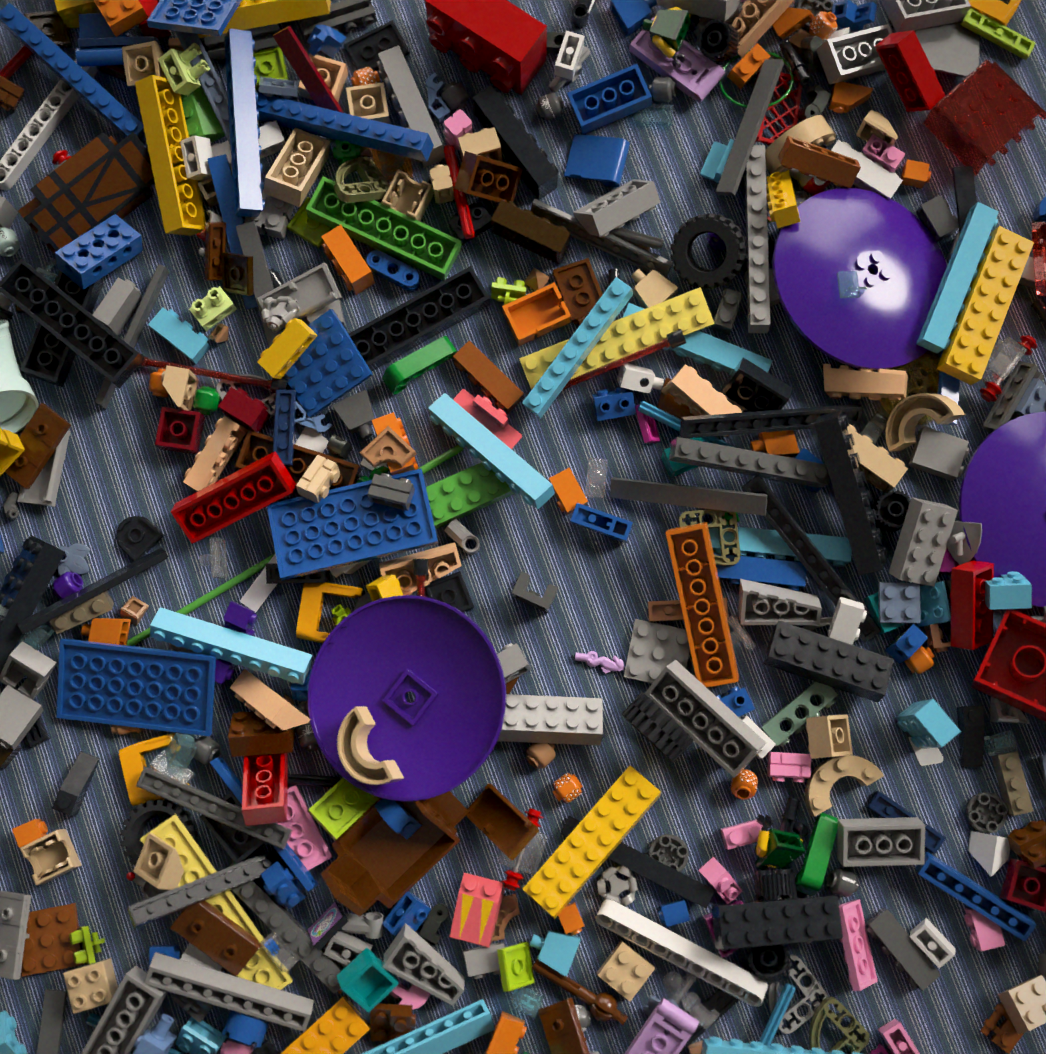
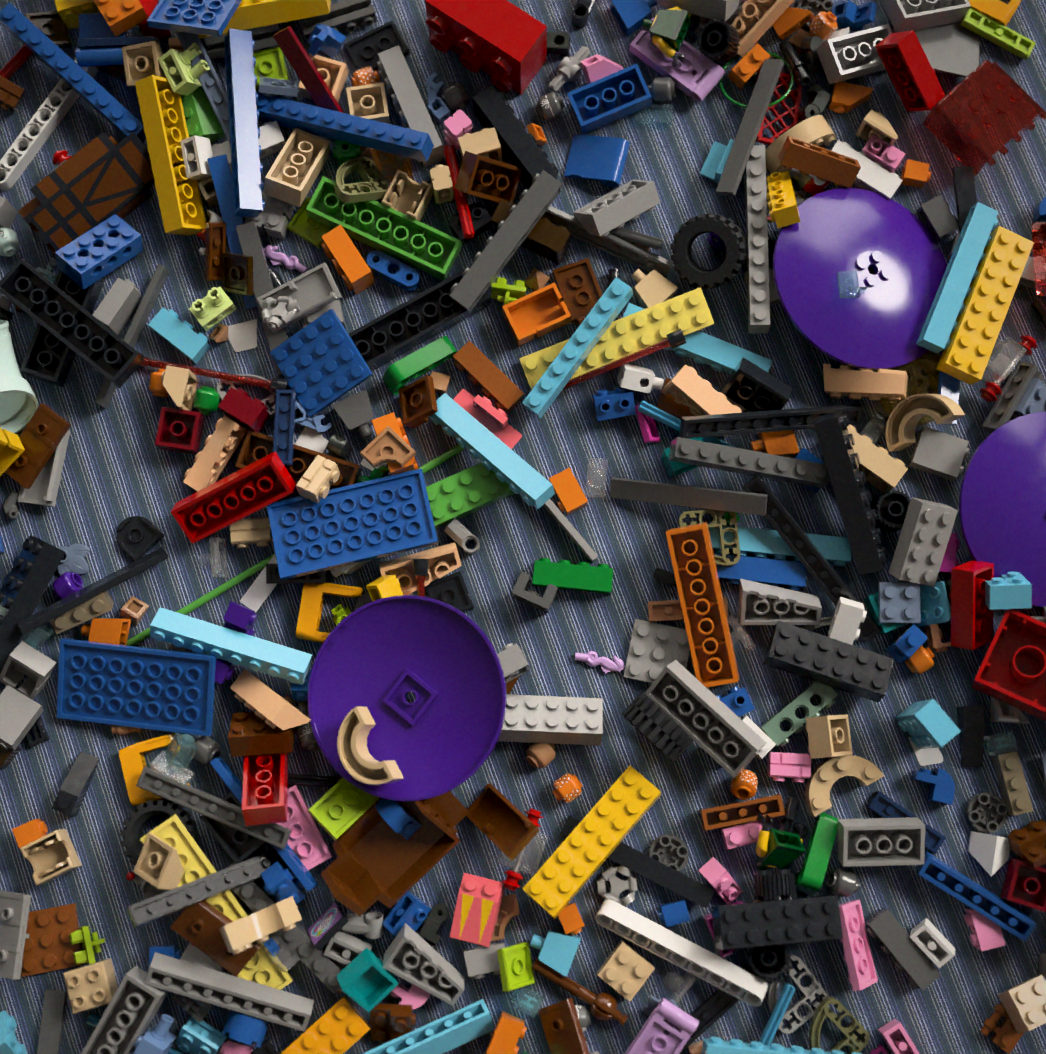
(243, 335): none -> white sticker
(251, 531): none -> tan brick
(258, 925): none -> tan brick
(278, 257): none -> lavender animal
(287, 348): yellow brick -> none
(391, 491): dark grey brick -> none
(418, 402): none -> reddish brown plate
(441, 382): none -> medium nougat slope
(506, 241): none -> dark grey brick
(538, 134): none -> orange tile
(569, 55): white brick -> none
(570, 531): none -> light grey tile
(572, 576): none -> green brick
(598, 67): none -> bright pink slope
(602, 522): blue slope -> none
(665, 576): none -> black axle
(693, 1005): clear leg -> none
(727, 311): dark grey brick -> none
(741, 812): none -> dark orange brick
(942, 785): none -> blue brick
(957, 541): light grey shield -> none

